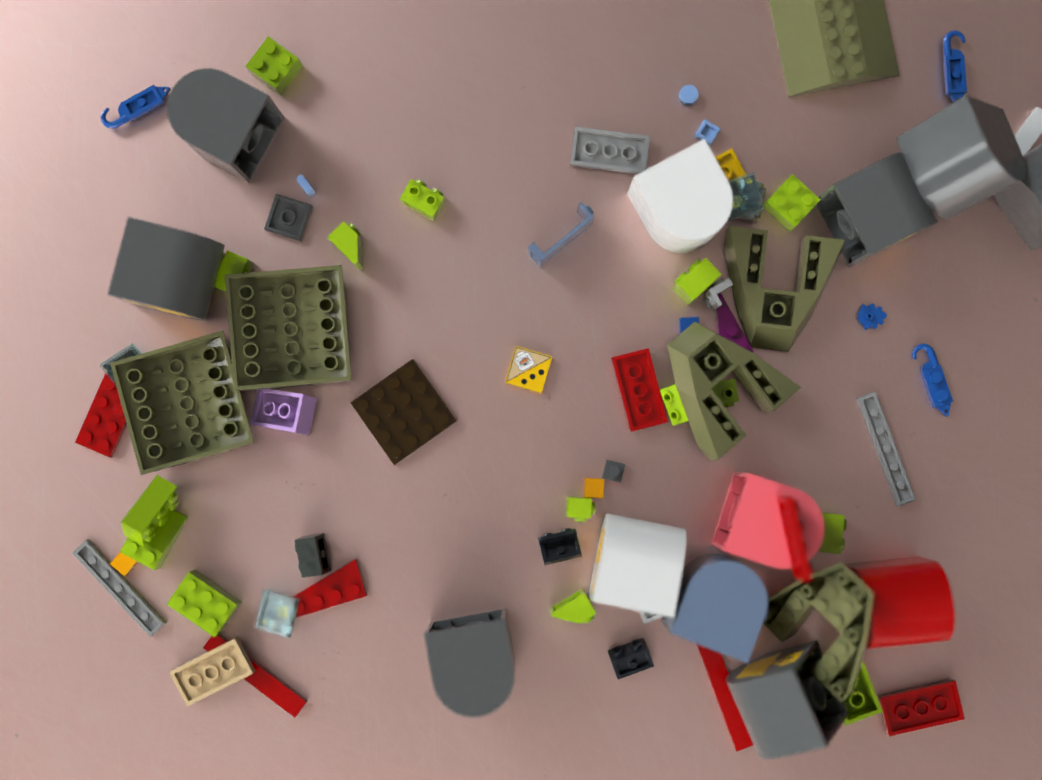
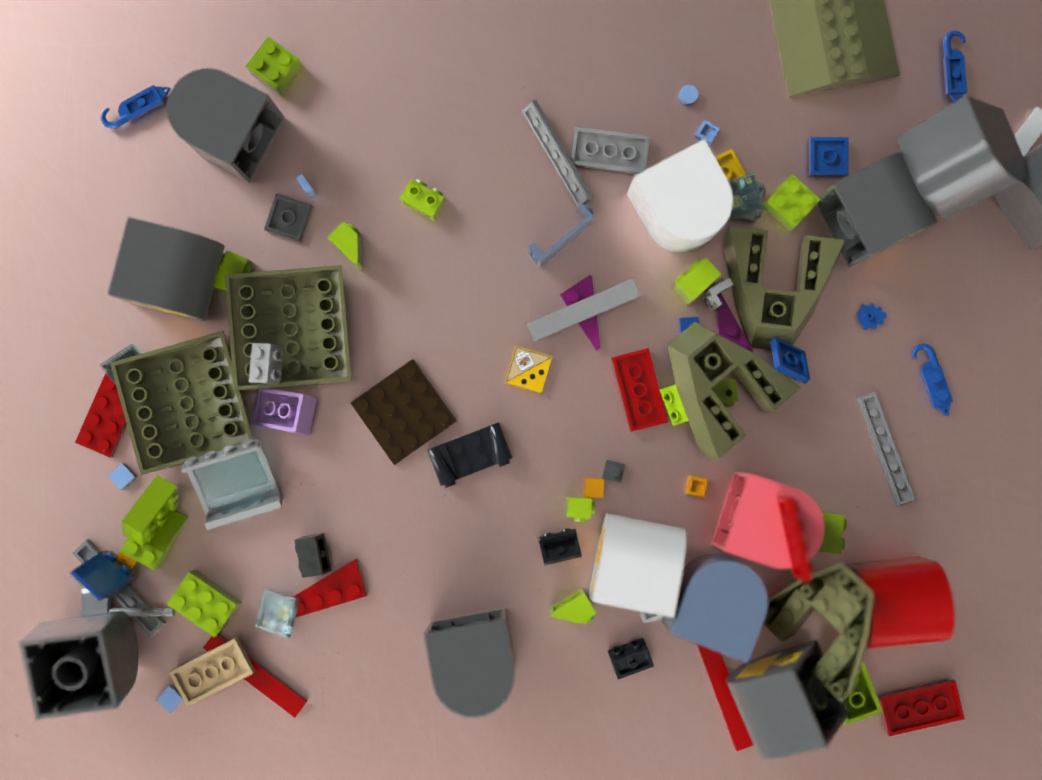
(80, 664): none -> dark grey brick
(93, 606): none -> light grey piece
(103, 575): none -> blue slope
(122, 476): none -> light blue tile
(170, 698): none -> light blue tile
(233, 483): none -> panel
(266, 363): none -> light grey bracket
(469, 454): none -> black piece
(557, 153): none -> light grey tile
(577, 293): none -> magenta wing
(583, 310): none -> light grey tile
(697, 486): none -> light orange tile
(790, 360): none -> blue plate
(829, 156): none -> blue plate

